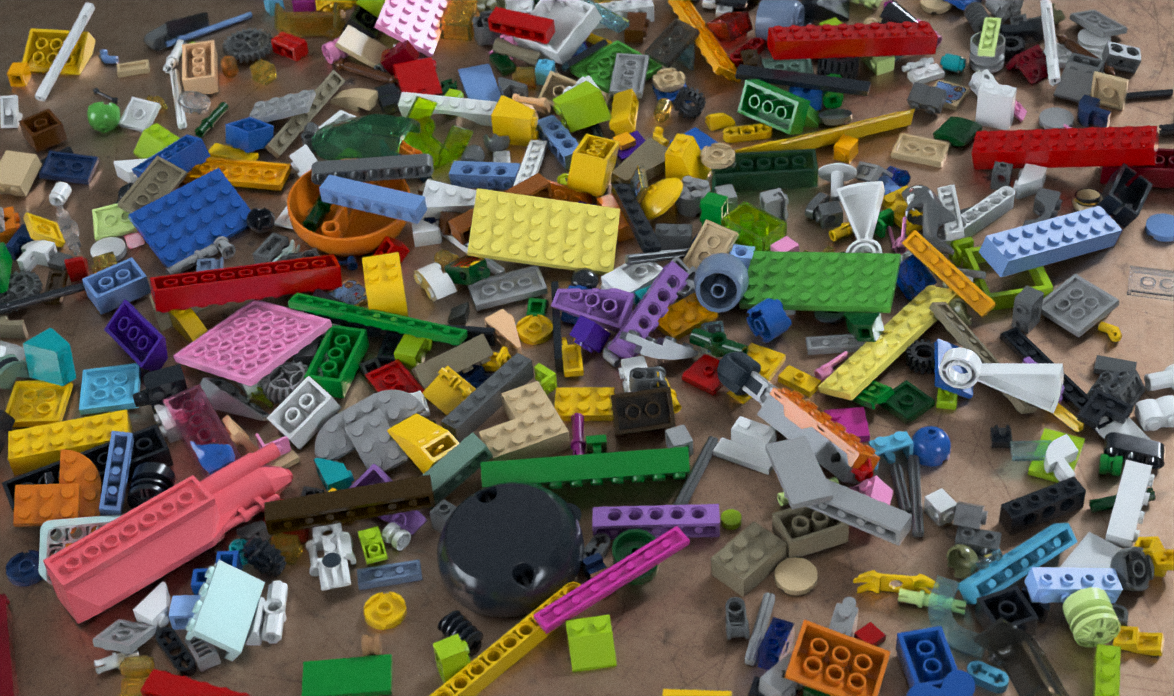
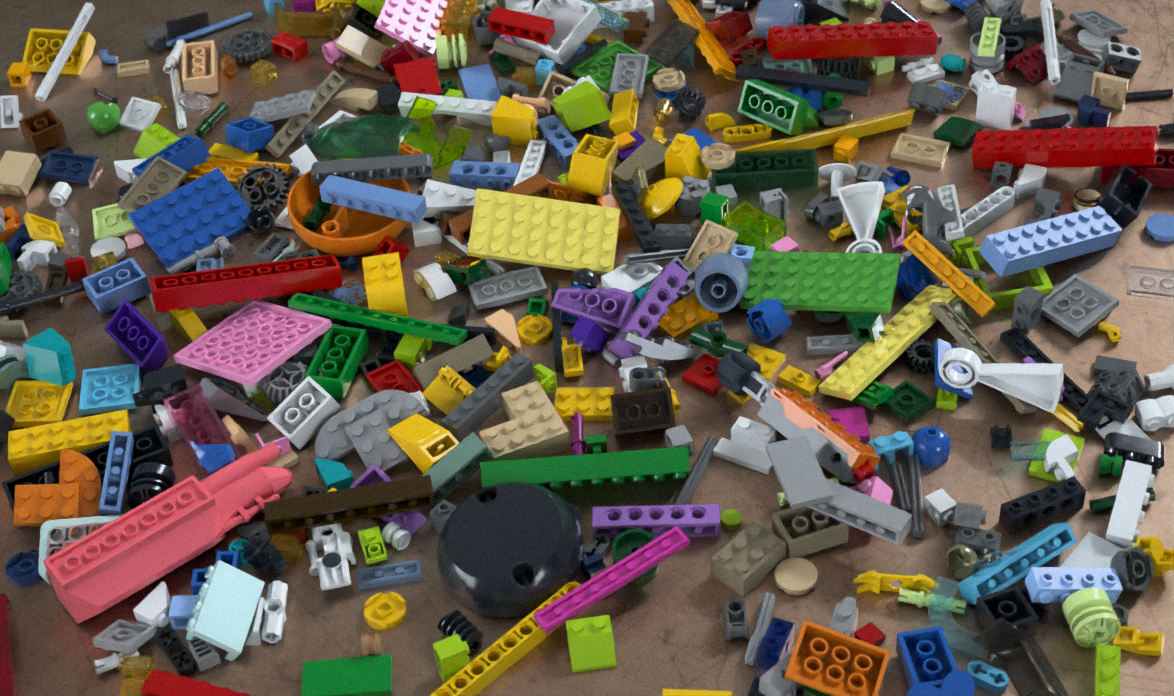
(253, 195): none -> black gear
(450, 51): none -> yellowish green wheel
(1046, 123): none -> black tile

